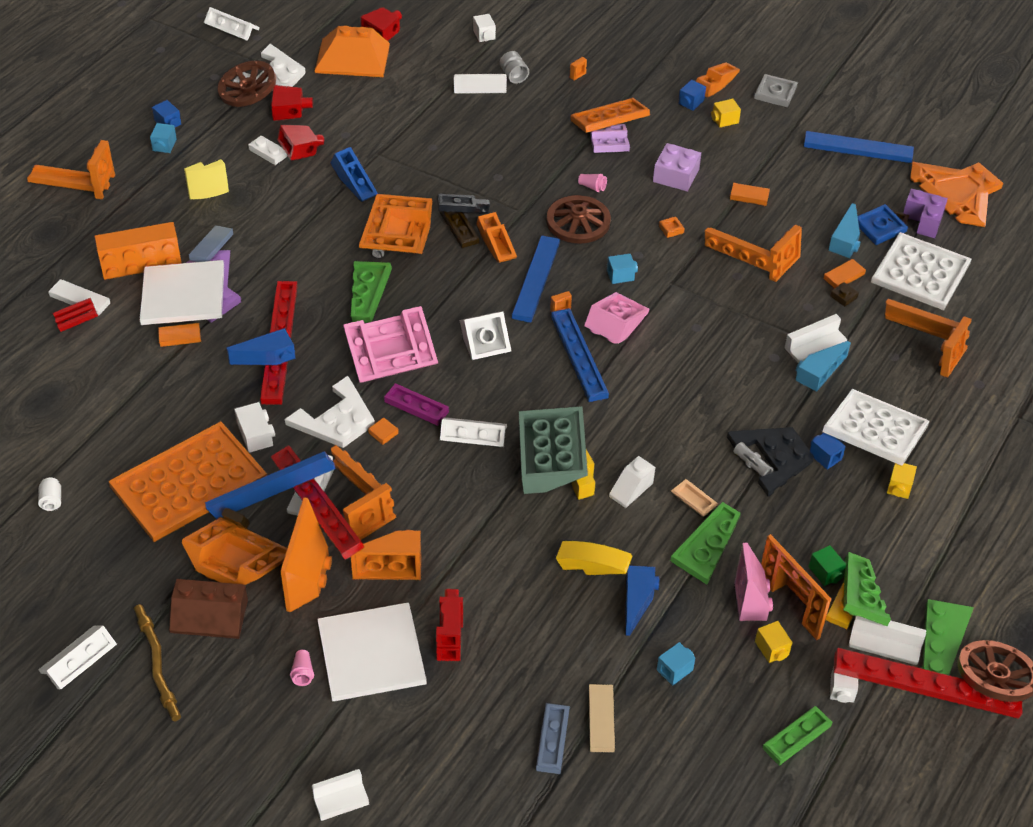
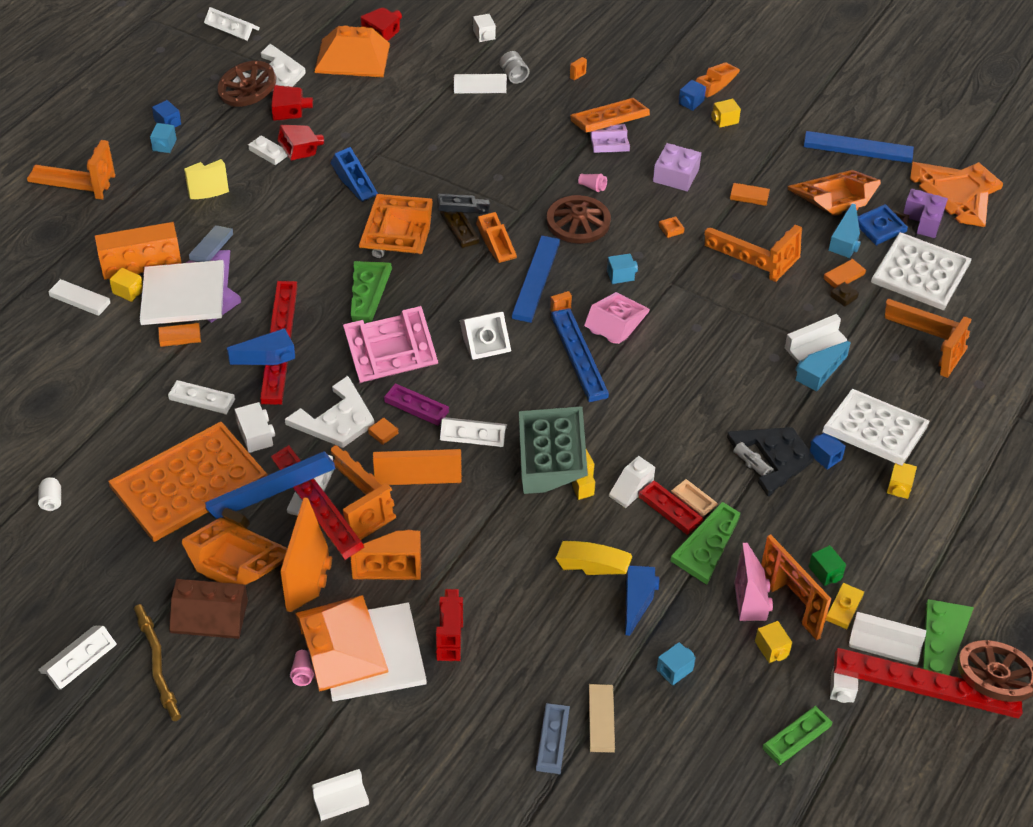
(75, 311): red tile -> none
(126, 284): none -> yellow brick
(201, 397): none -> white tile
(341, 643): none -> slope
(417, 467): none -> orange tile
(670, 507): none -> red plate
(776, 90): light grey tile -> none
(837, 191): none -> orange slope
(861, 592): bright green wing -> none

